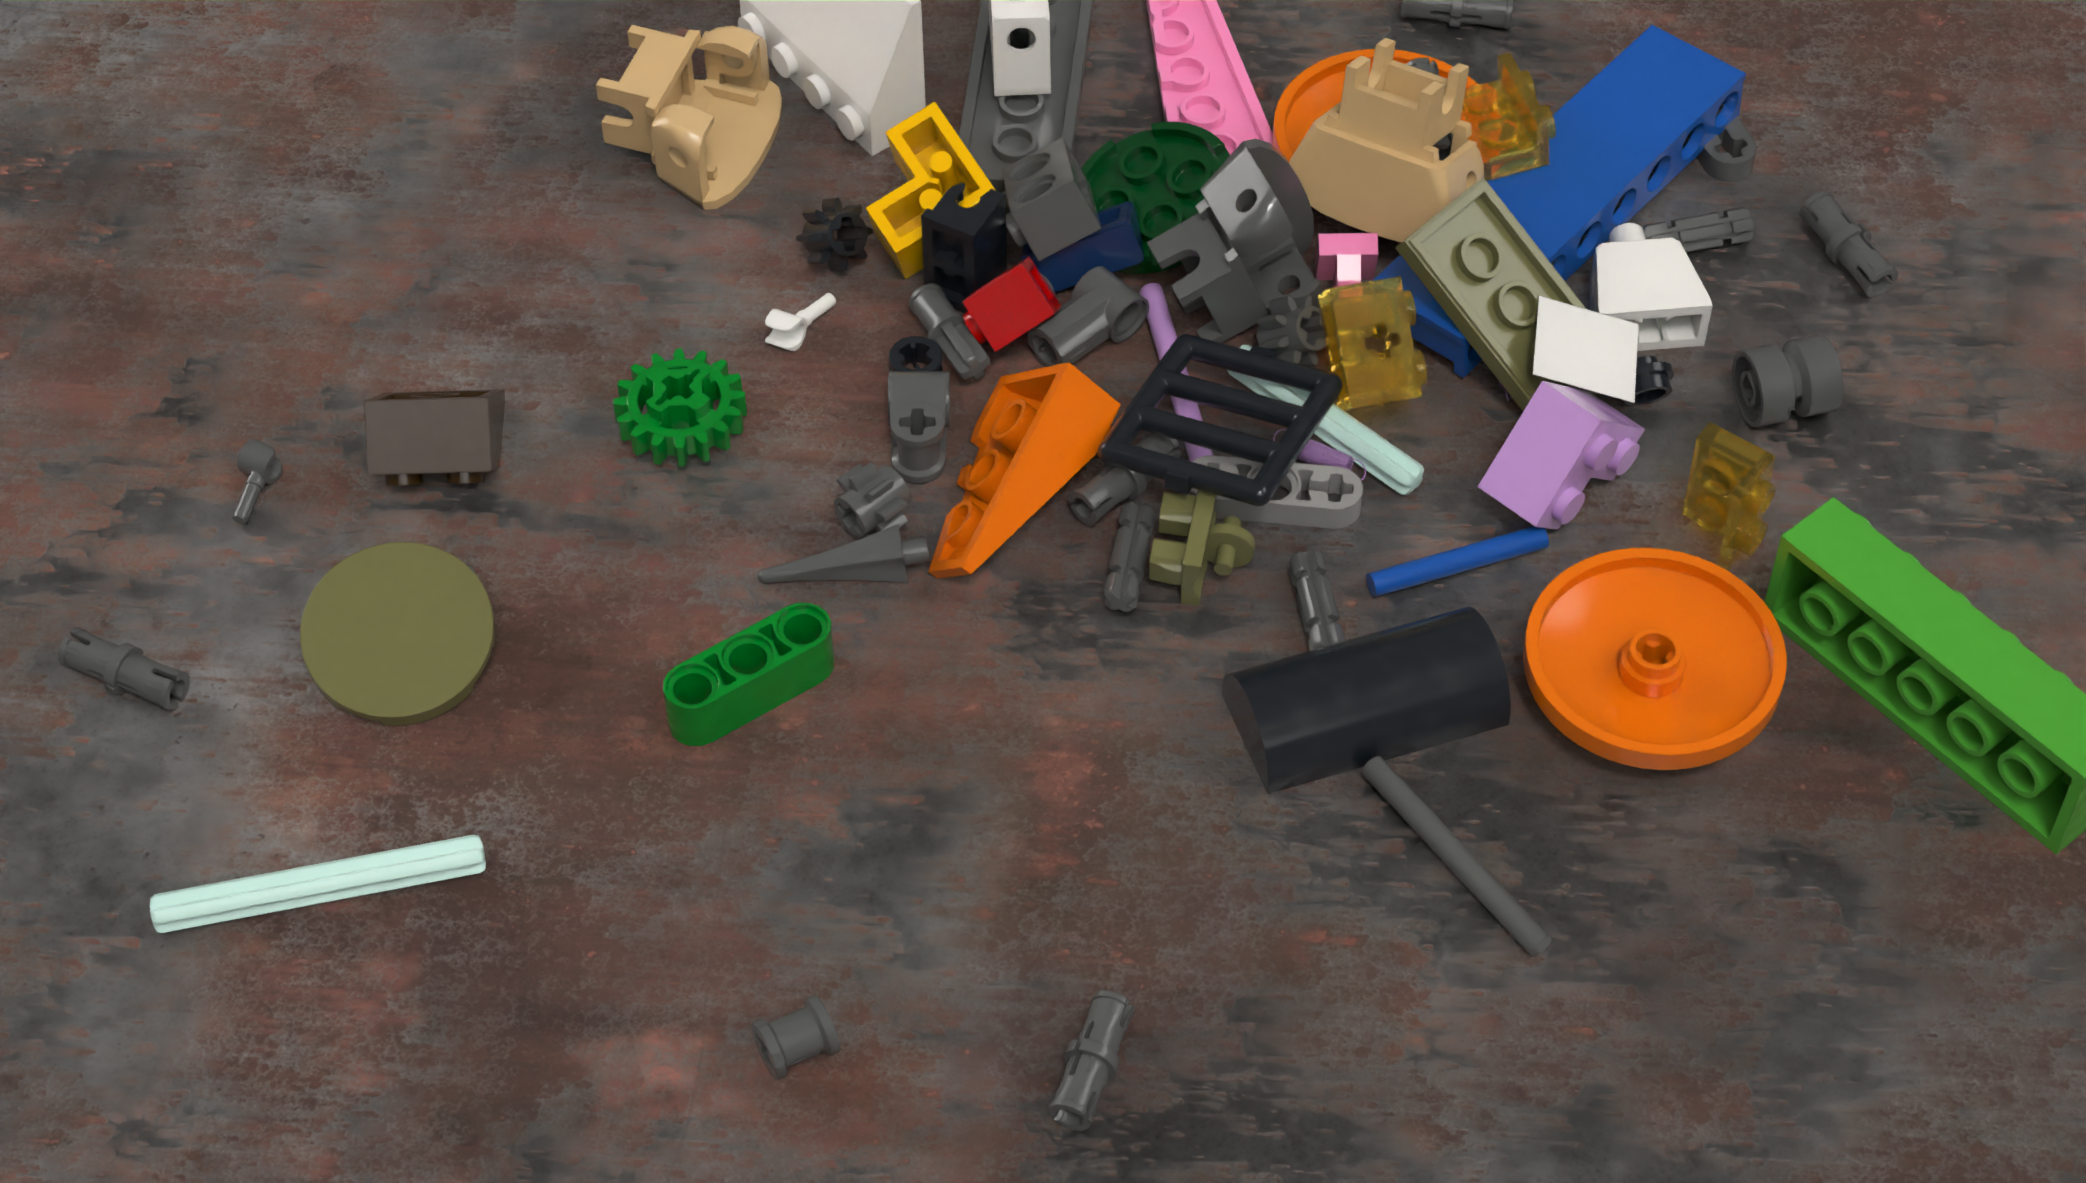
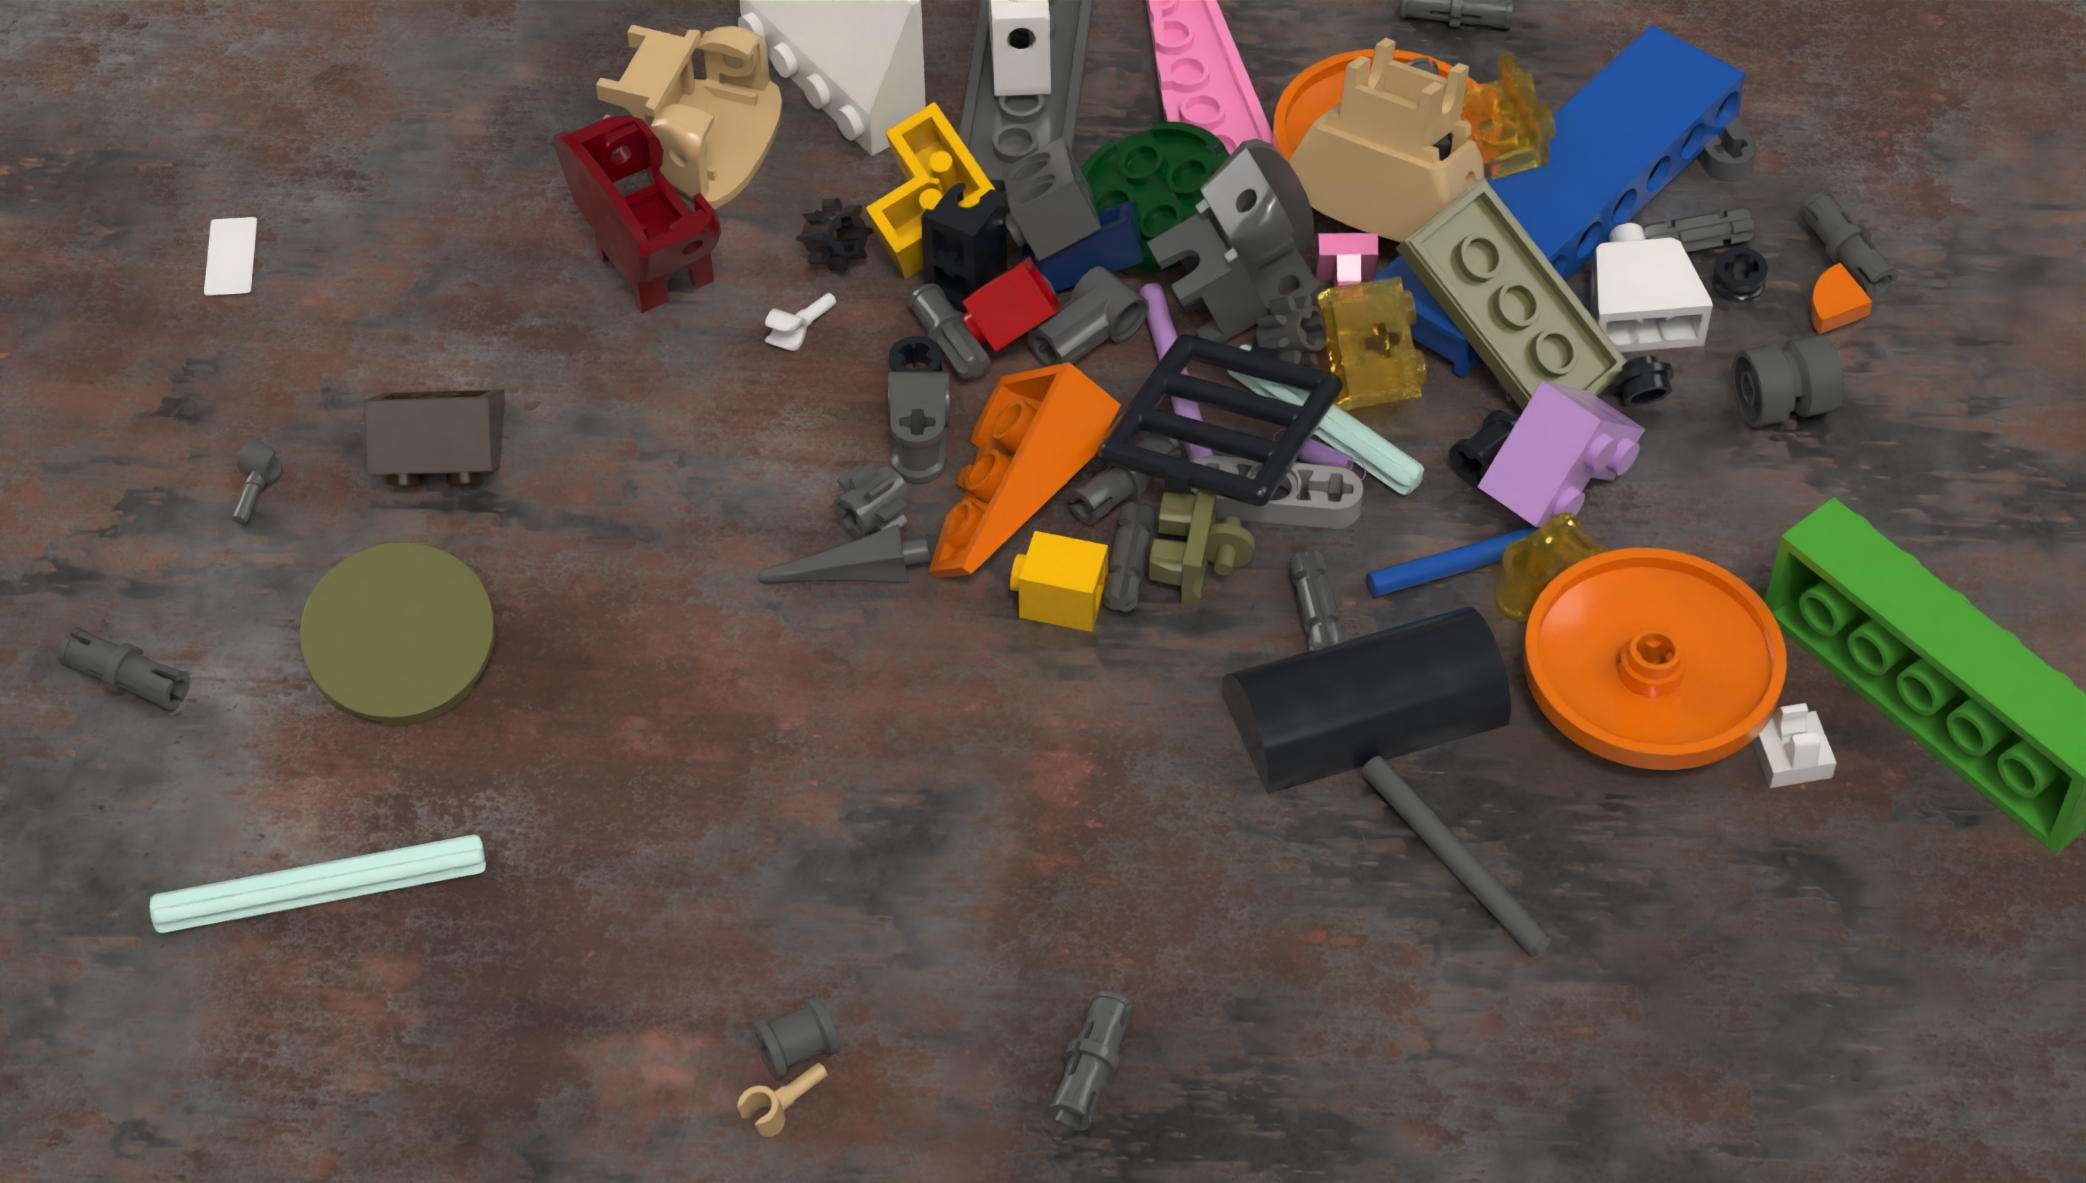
(230, 256): none -> white sticker
(646, 231): none -> dark red piece
(680, 407): green gear -> none
(749, 674): green beam -> none
(778, 1101): none -> tan hand
(1061, 580): none -> yellow brick
(1475, 455): none -> black bush
(1538, 559): none -> clear yellow piece
(1586, 349): white sticker -> none
(1730, 491): clear yellow bracket -> none
(1744, 261): none -> black bush
(1794, 748): none -> white tile
(1838, 300): none -> orange tile

